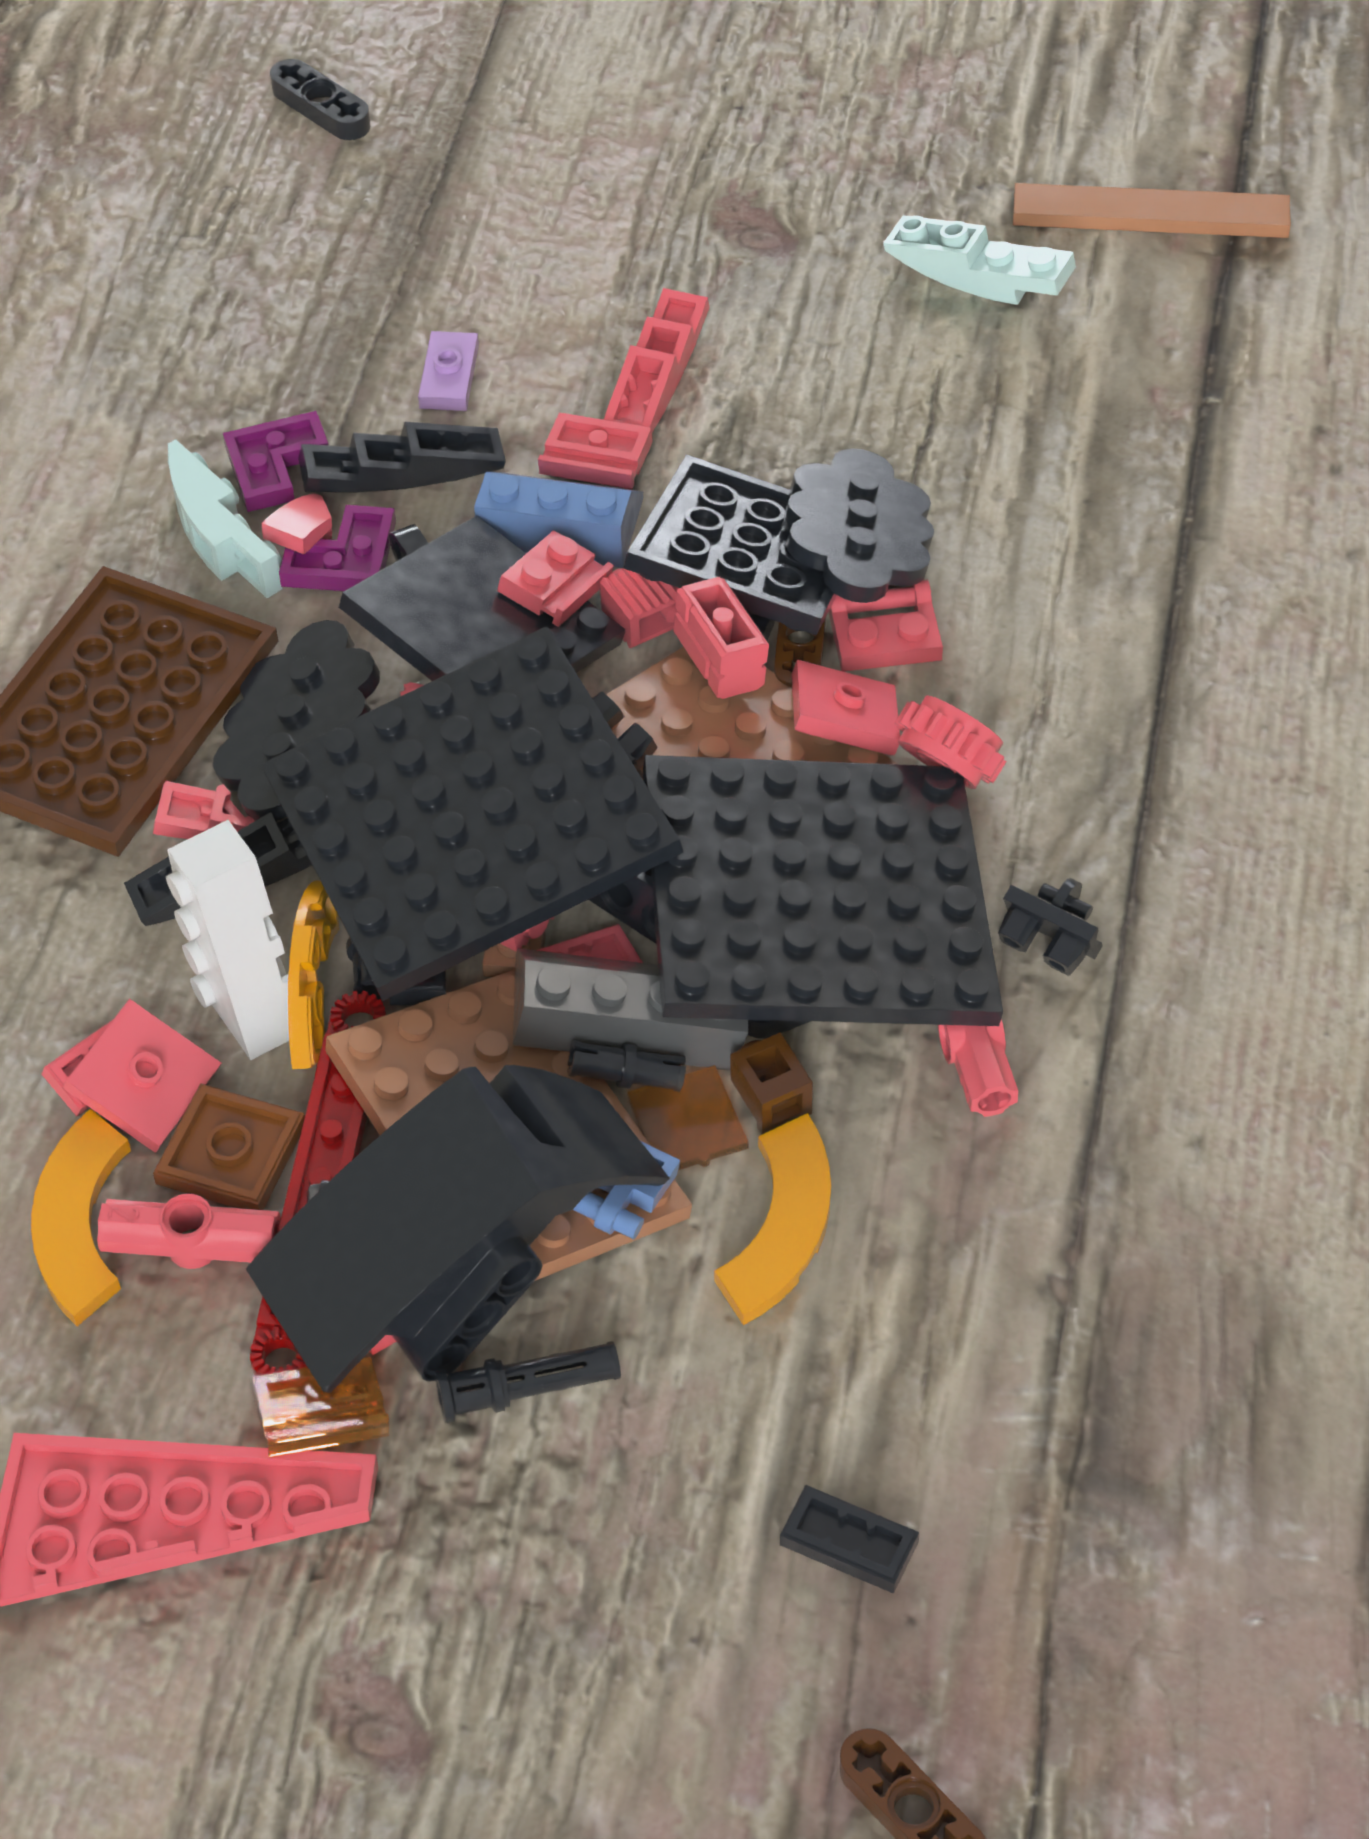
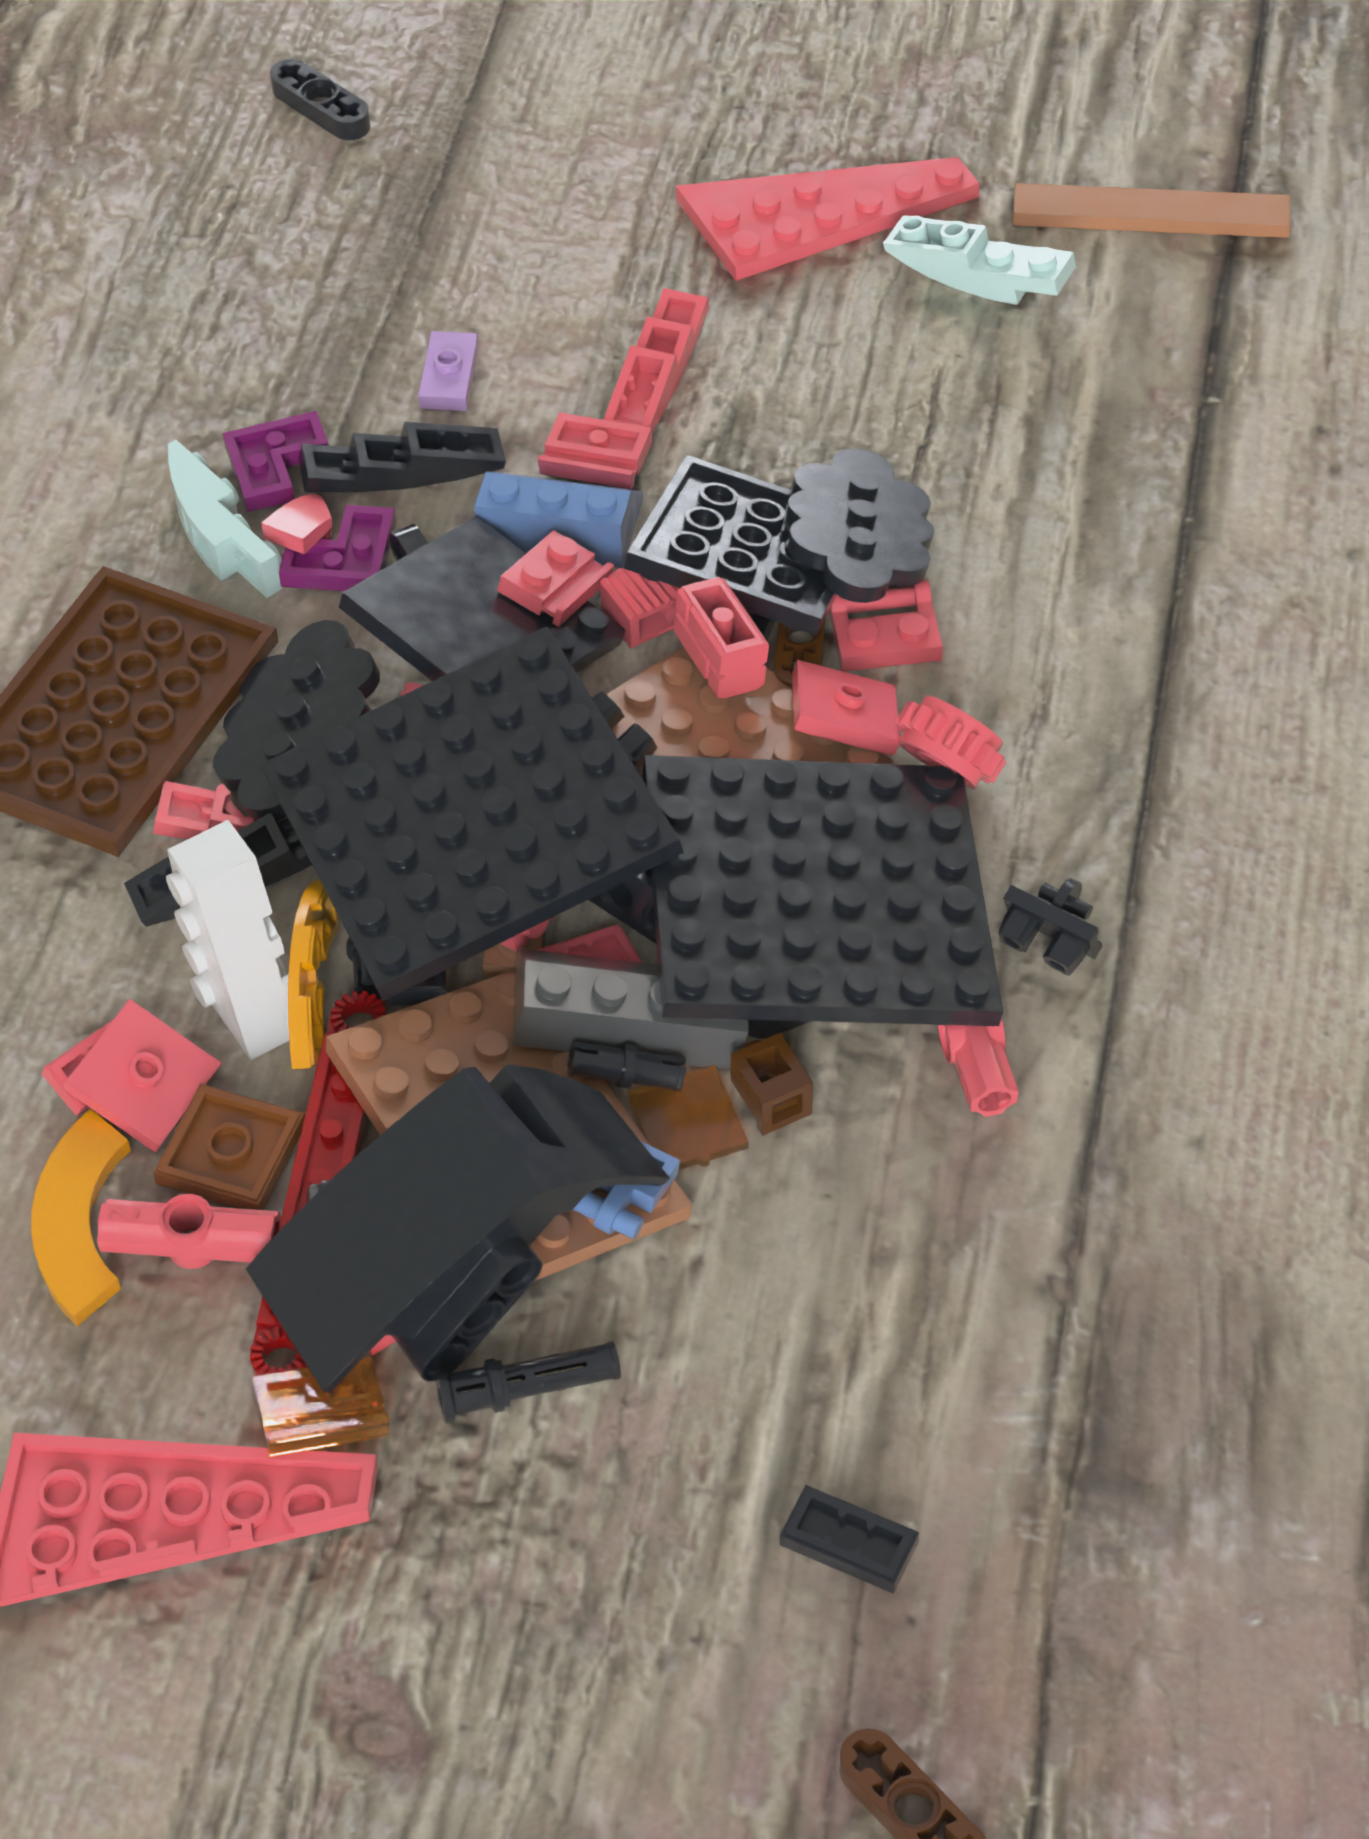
(792, 216): none -> coral wing
(792, 1227): light orange tile -> none

